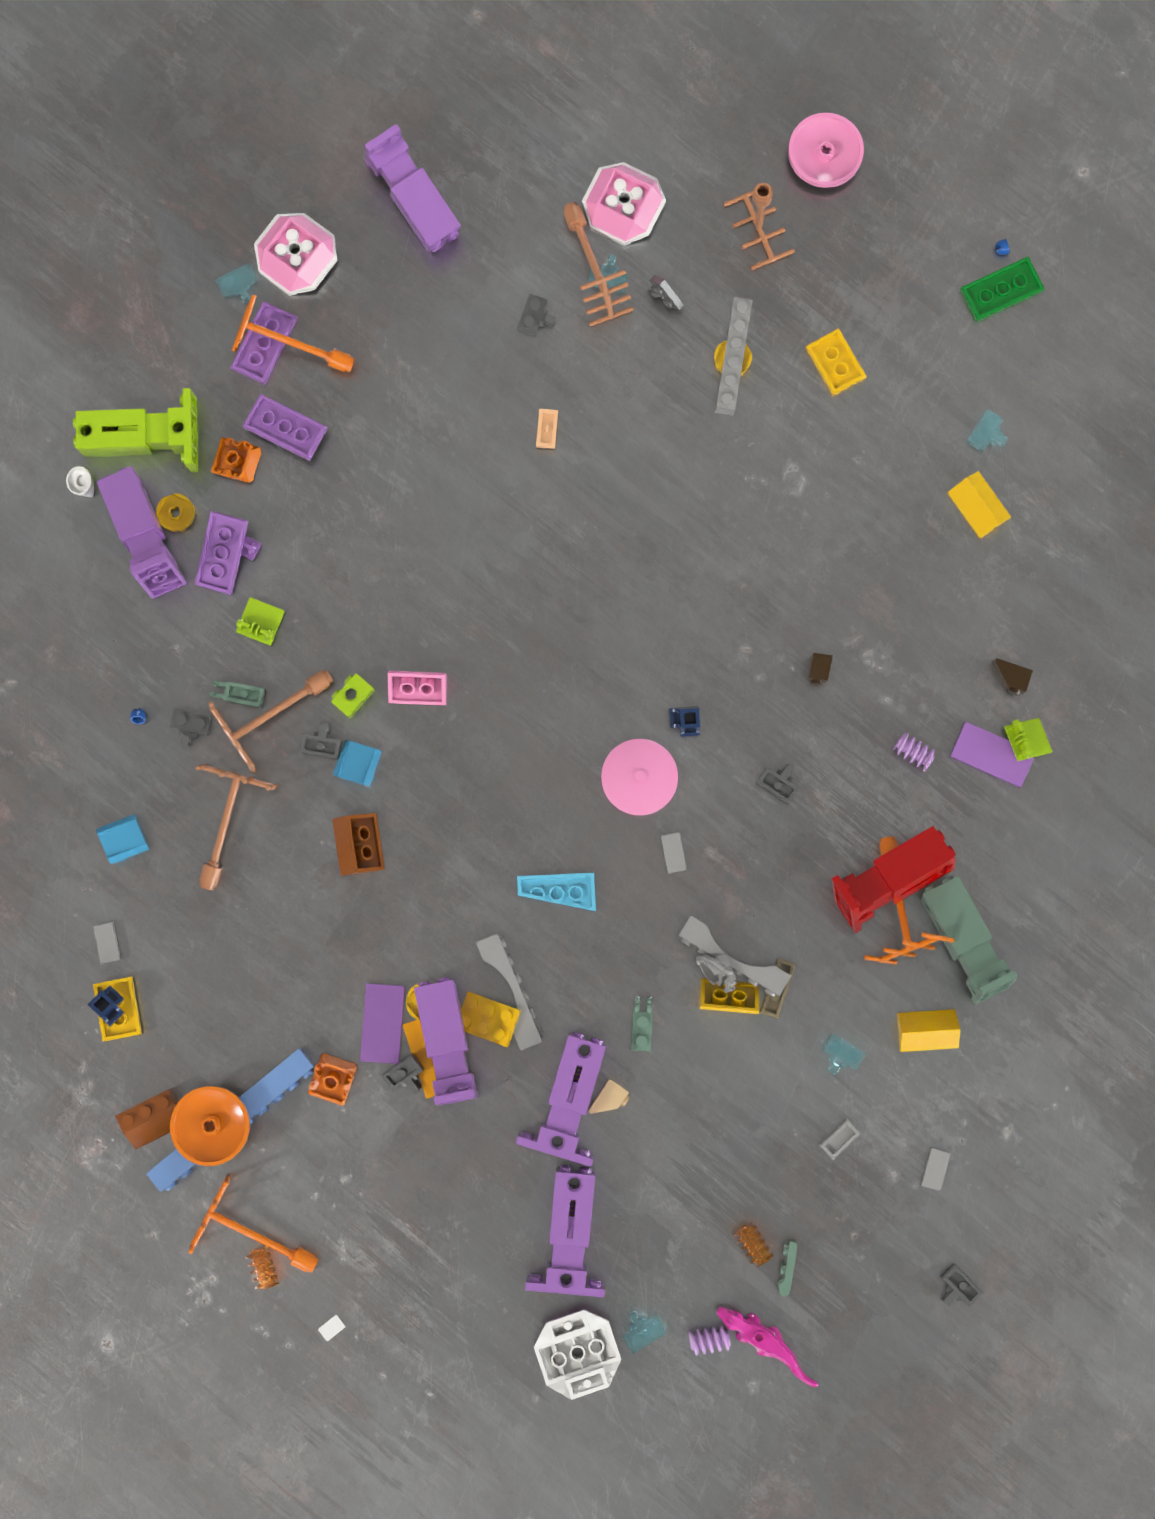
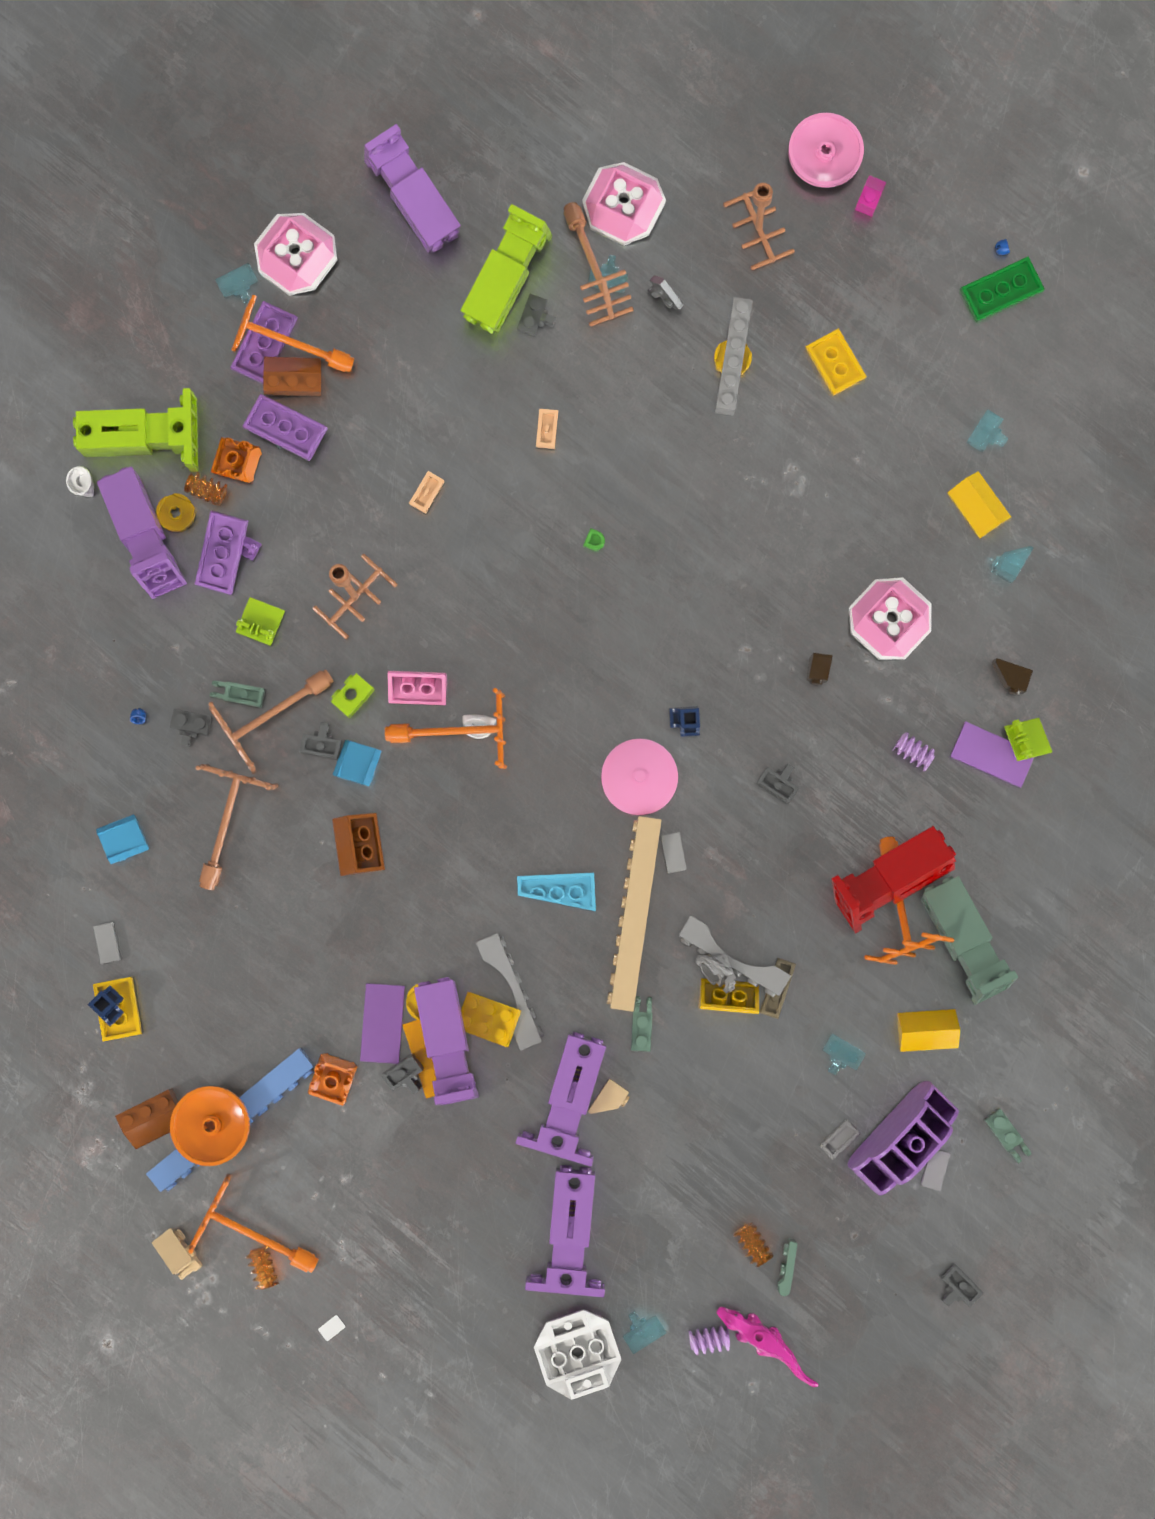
(175, 1253): none -> tan hinge
(205, 489): none -> clear orange piece
(292, 376): none -> dark orange slope
(341, 577): none -> nougat piece
(404, 733): none -> orange piece
(426, 492): none -> light nougat plate
(478, 720): none -> white piece
(505, 270): none -> lime brick
(595, 540): none -> bright green tile
(635, 913): none -> tan brick
(870, 196): none -> dark pink slope
(886, 638): none -> bright pink piece
(905, 1139): none -> medium lavender brick
(1006, 1134): none -> sand green hinge
(1010, 563): none -> clear light blue slope

